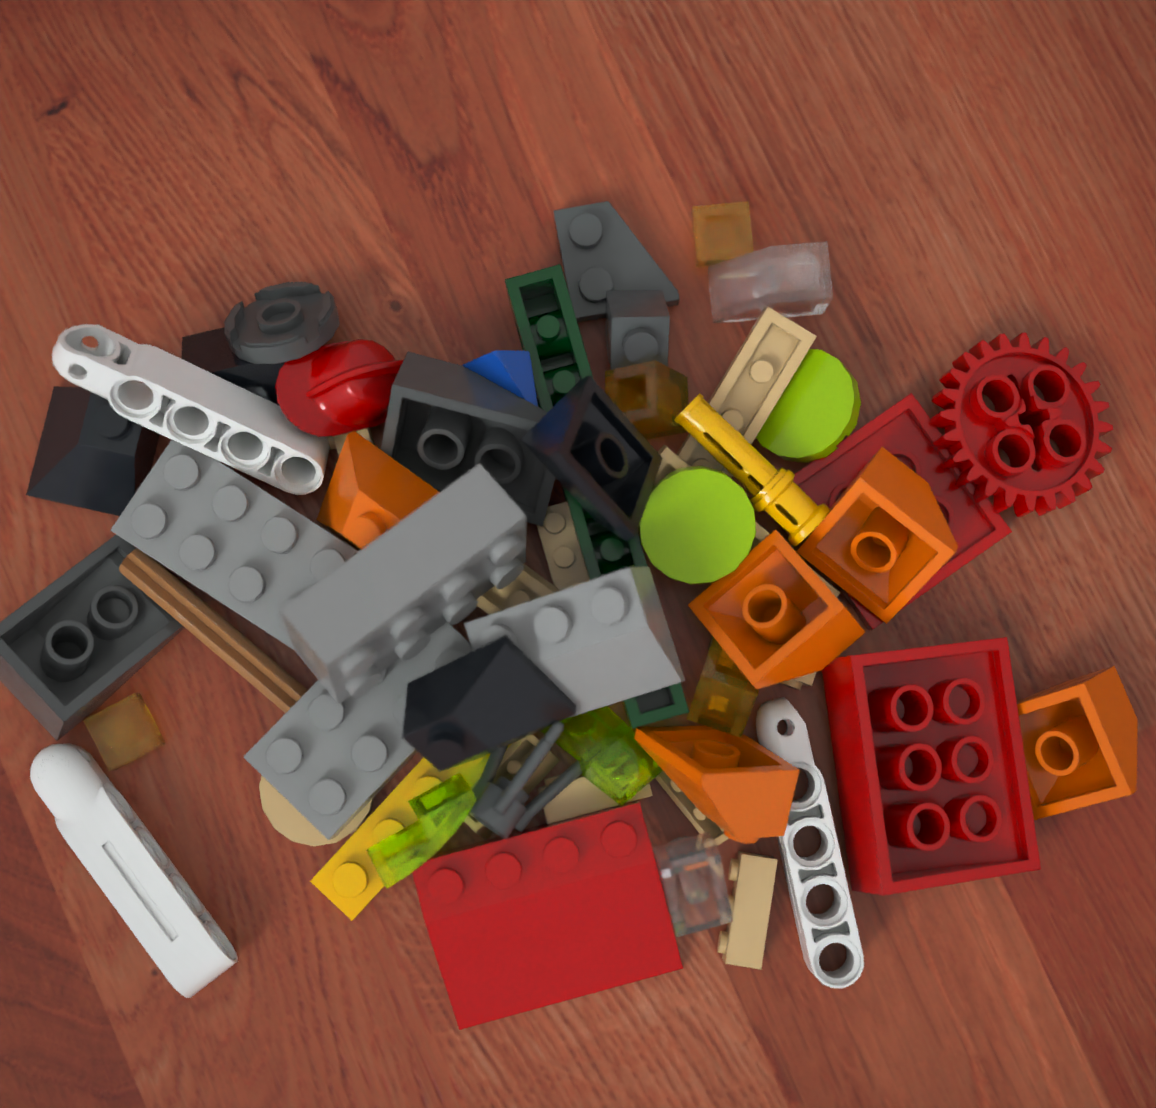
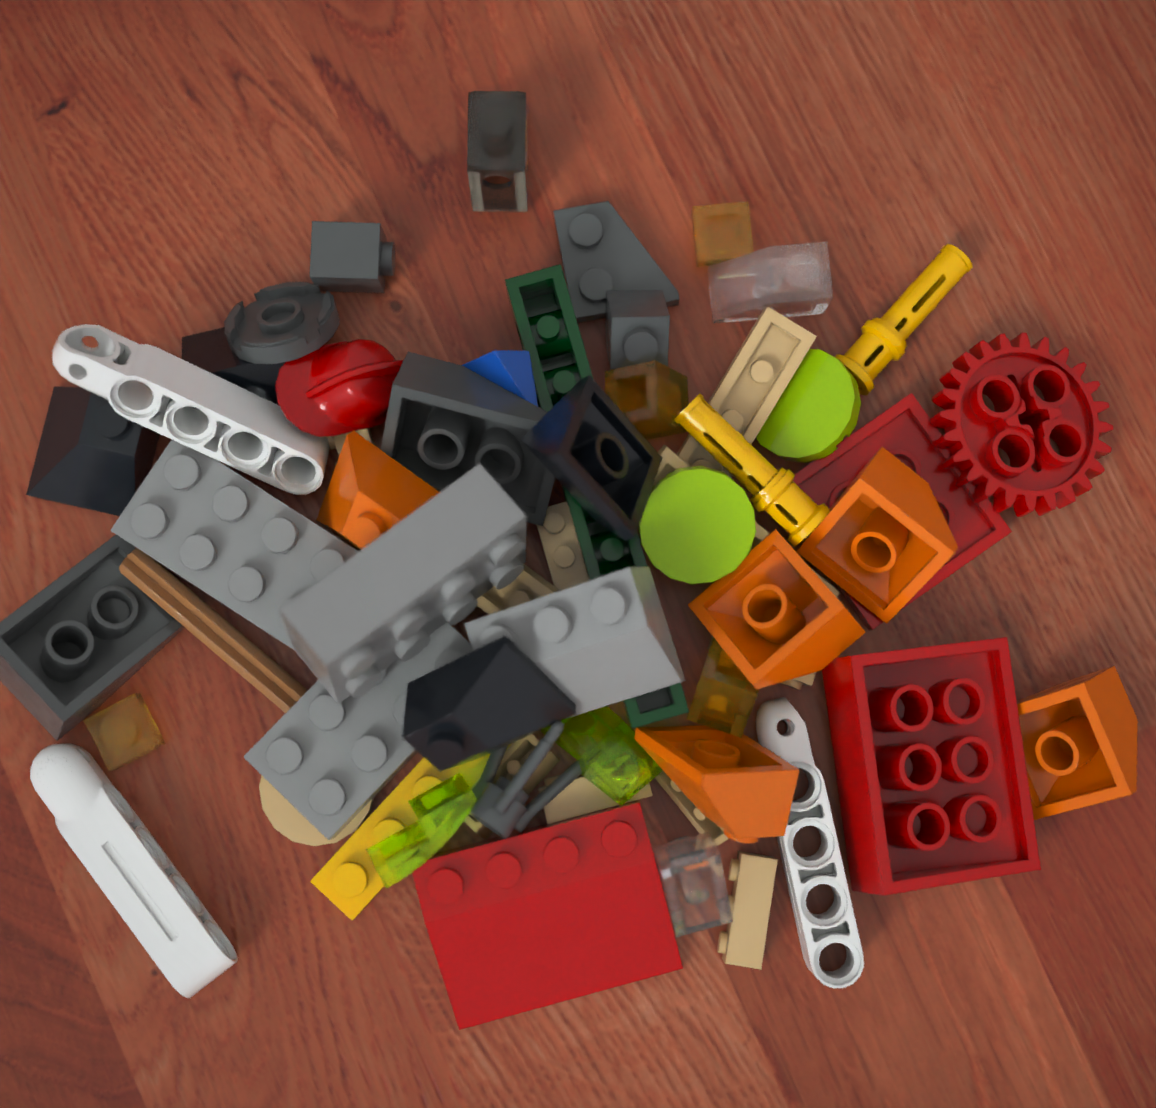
(350, 257): none -> dark grey brick
(498, 148): none -> clear smoke torso
(885, 336): none -> yellow pin

